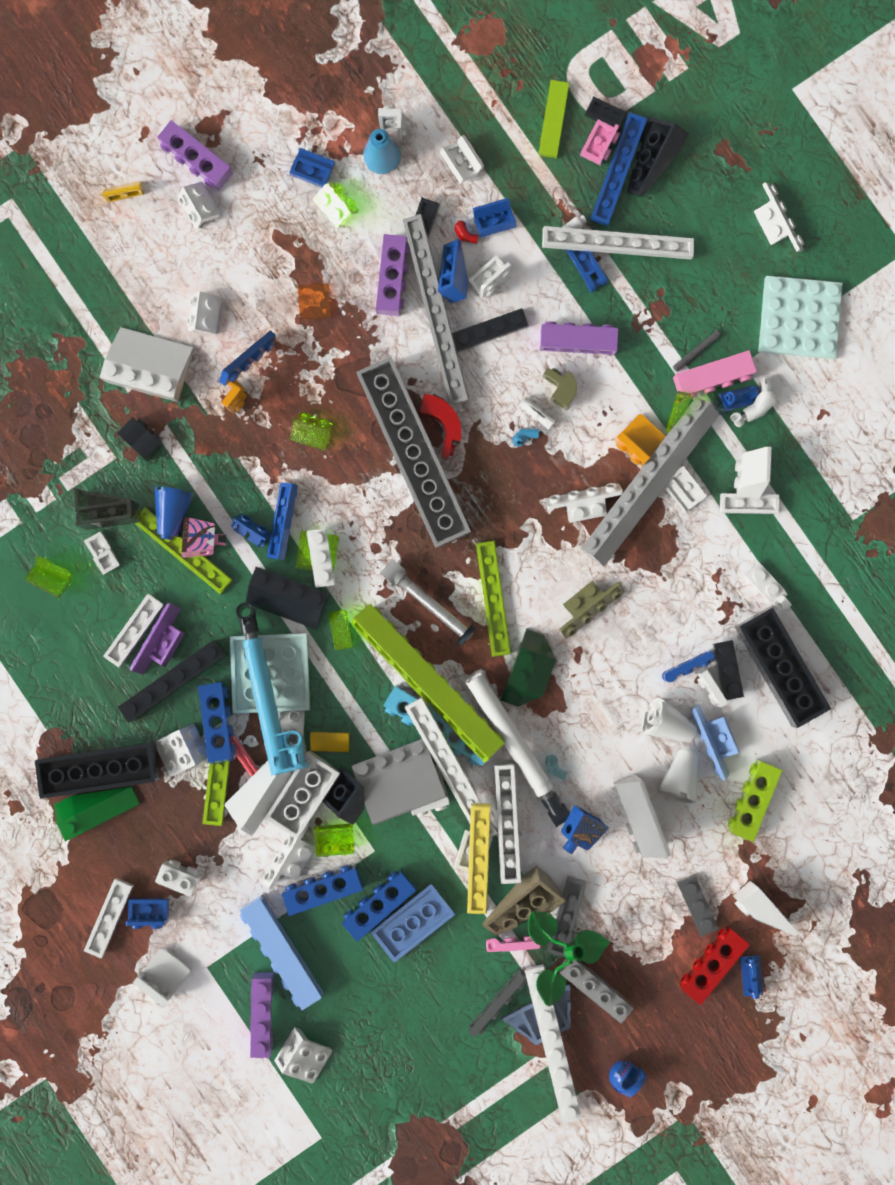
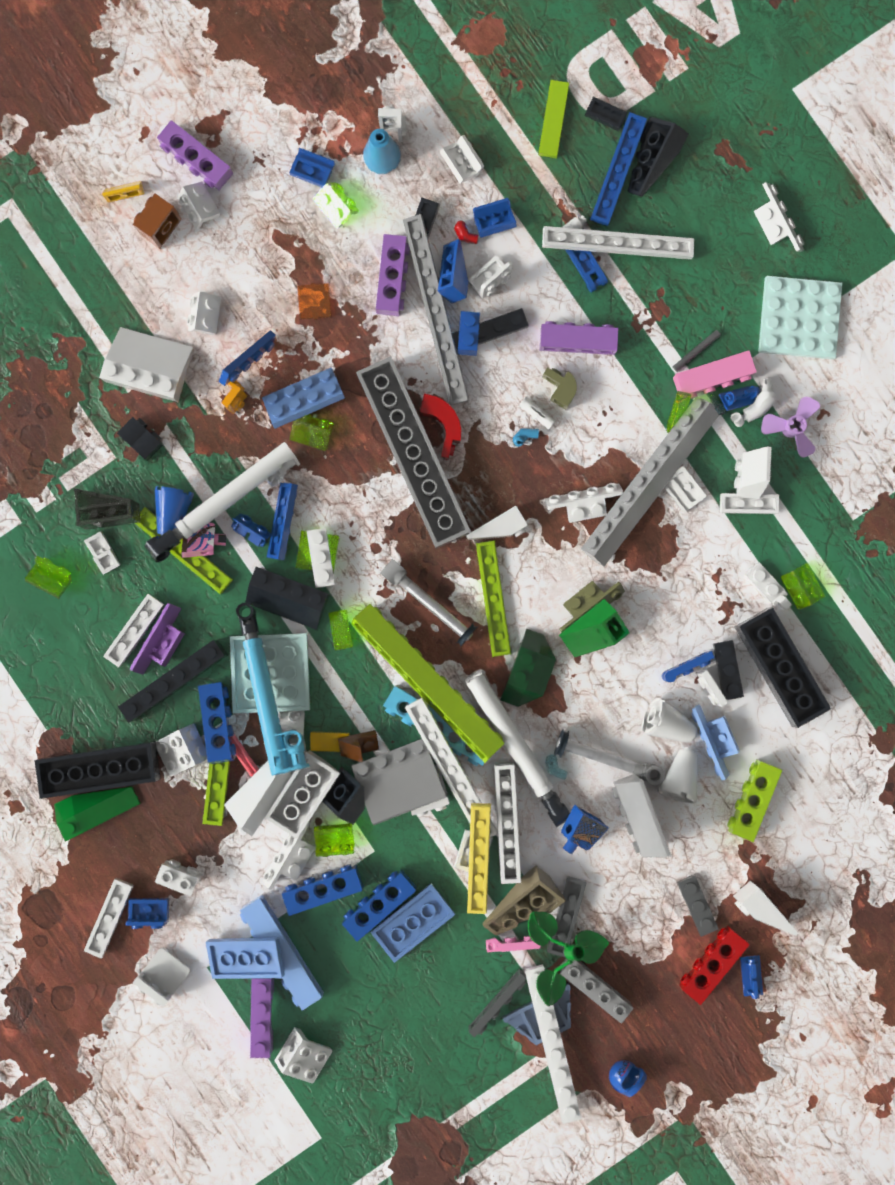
(157, 220): none -> dark orange brick
(245, 958): none -> medium blue plate
(269, 468): none -> white piece
(303, 398): none -> medium blue plate
(356, 744): none -> reddish brown slope
(468, 333): none -> blue brick
(504, 525): none -> white slope
(595, 630): none -> green slope
(599, 141): bright pink bracket -> none
(639, 439): light orange bracket -> none
(643, 771): none -> piece
(774, 424): none -> lavender piece
(803, 586): none -> clear neon green bracket

